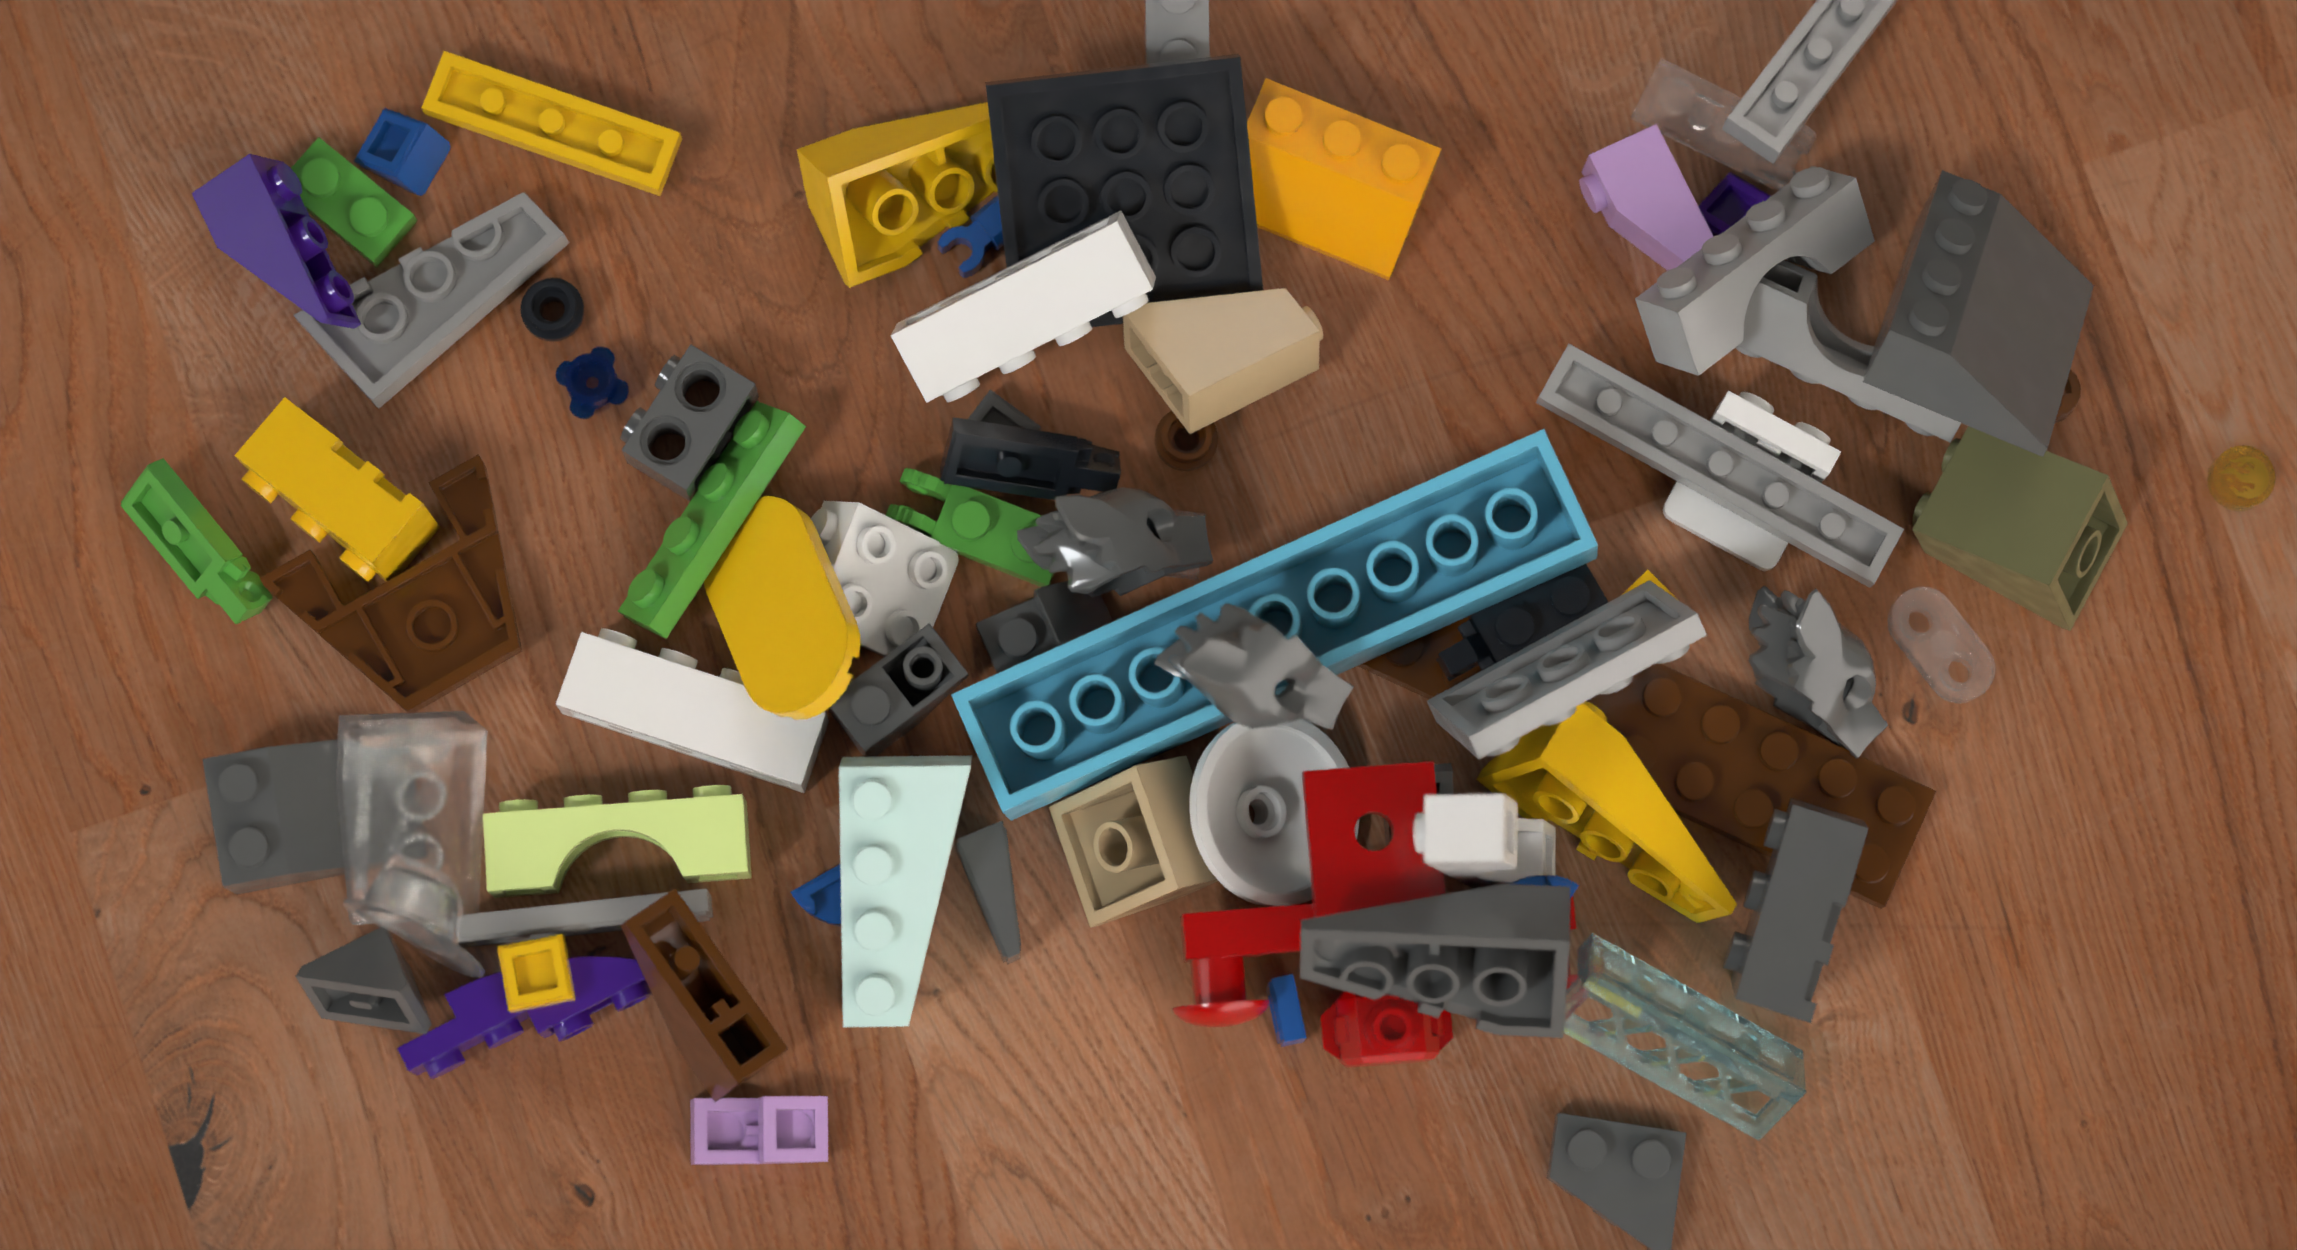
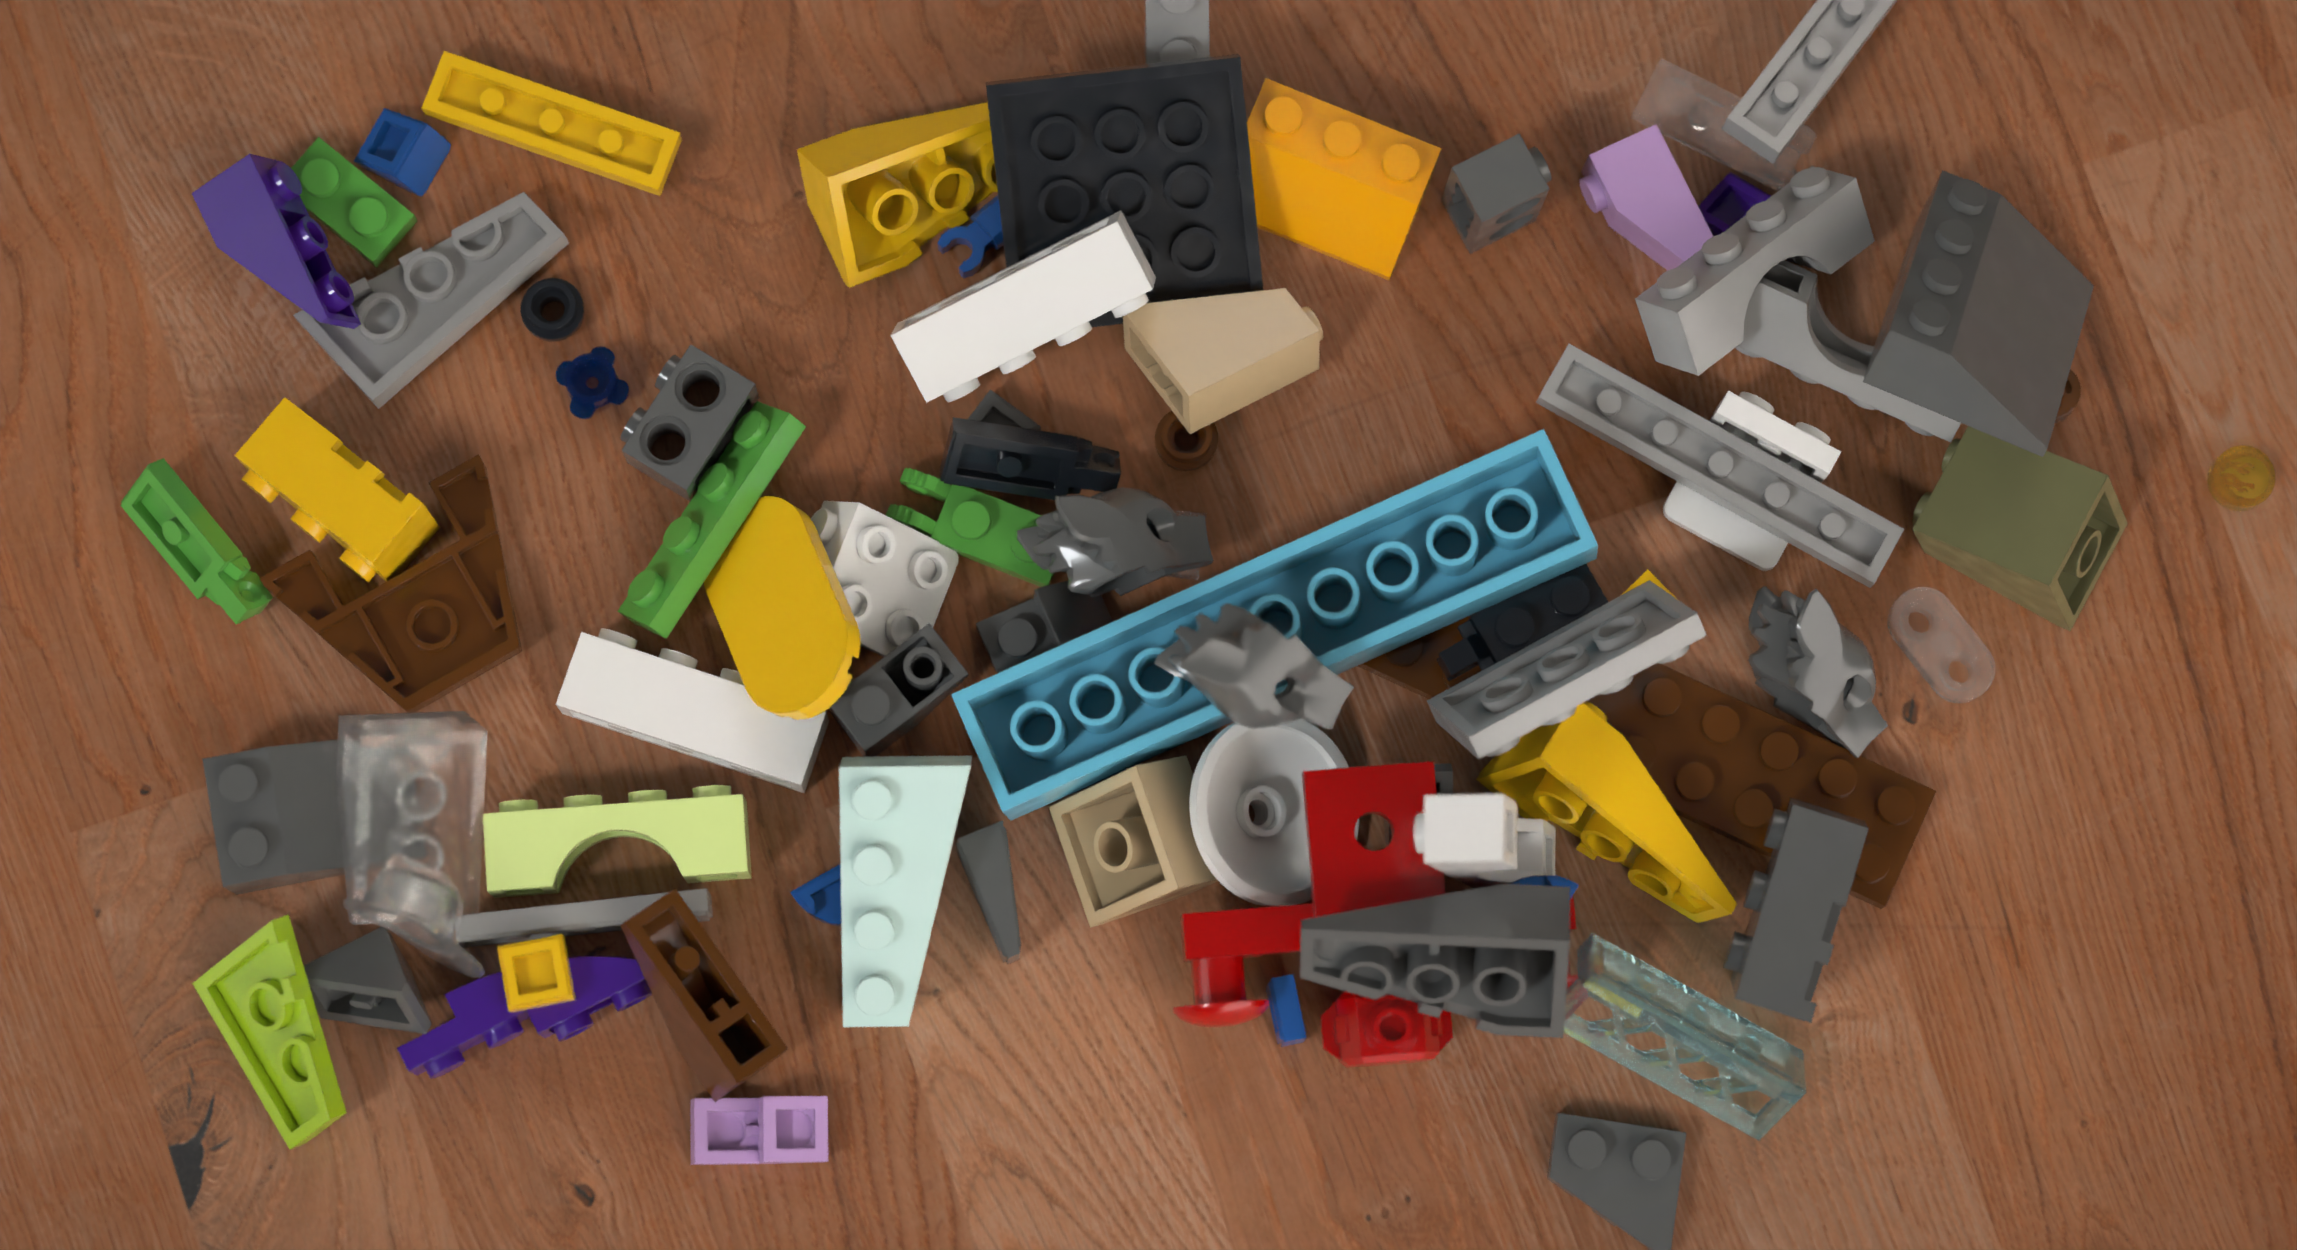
(274, 1030): none -> lime wing
(1496, 192): none -> dark grey brick

